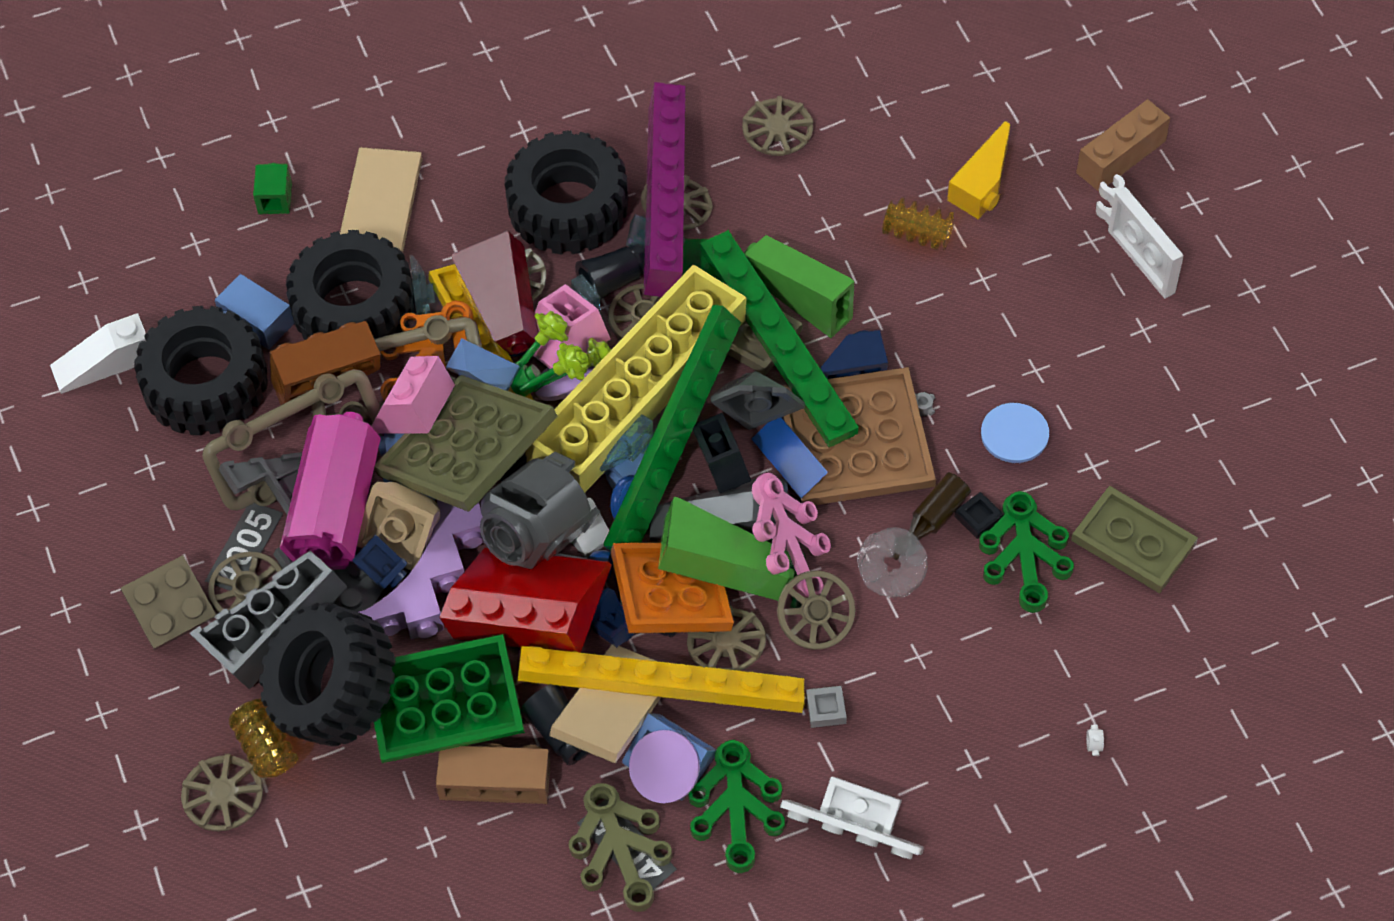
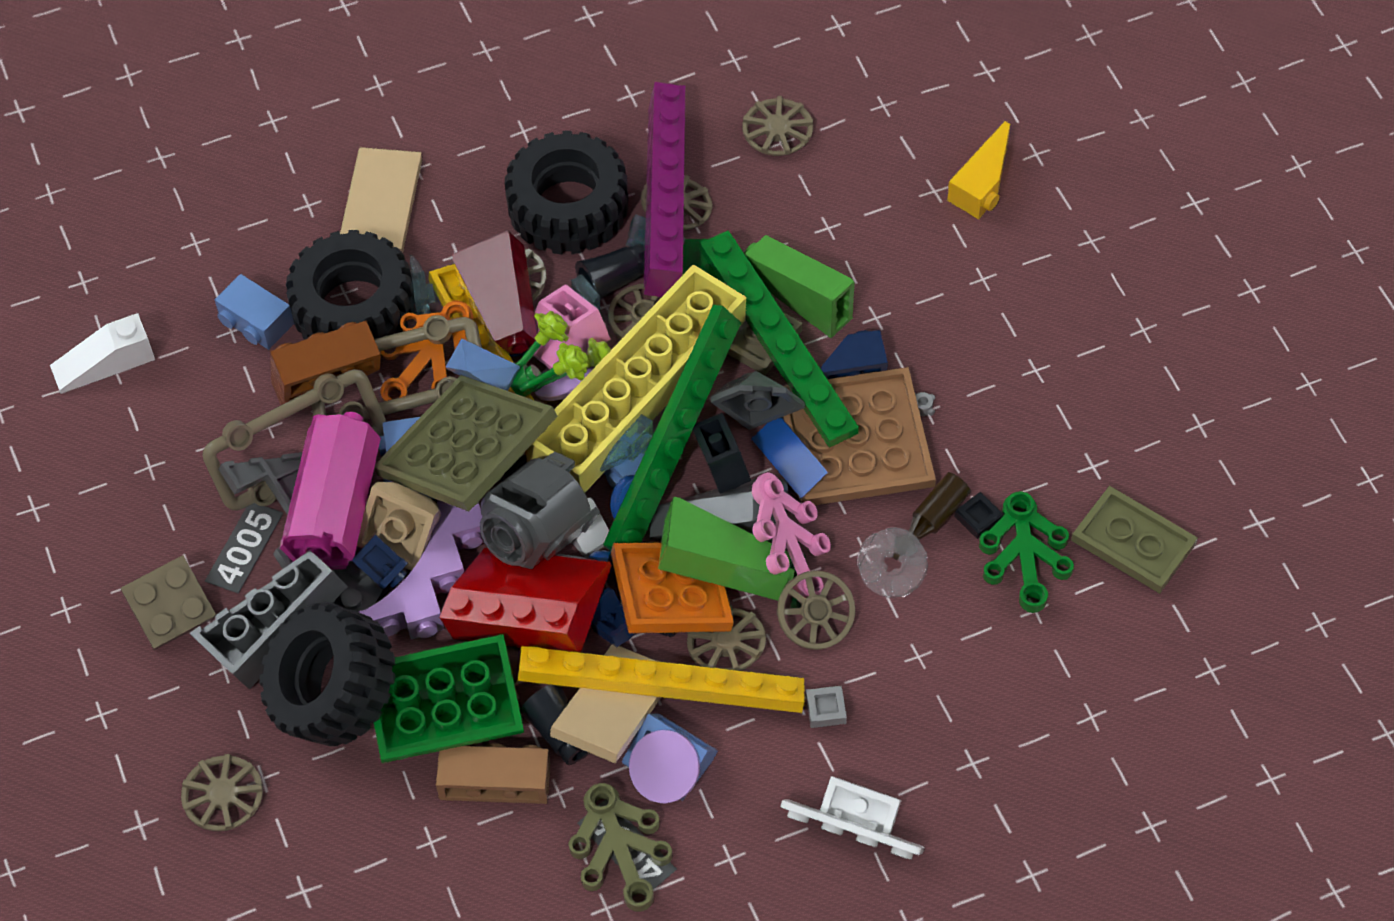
(191, 337): black tyre -> none
(243, 581): dark tan wheel -> none
(262, 740): clear yellow piece -> none
(272, 188): green brick -> none
(415, 397): bright pink slope -> none
(736, 799): green plant -> none
(918, 224): clear yellow piece -> none
(1015, 432): light blue piece -> none
(1095, 740): white piece -> none
(1123, 144): medium nougat brick -> none
(1140, 237): white tile -> none

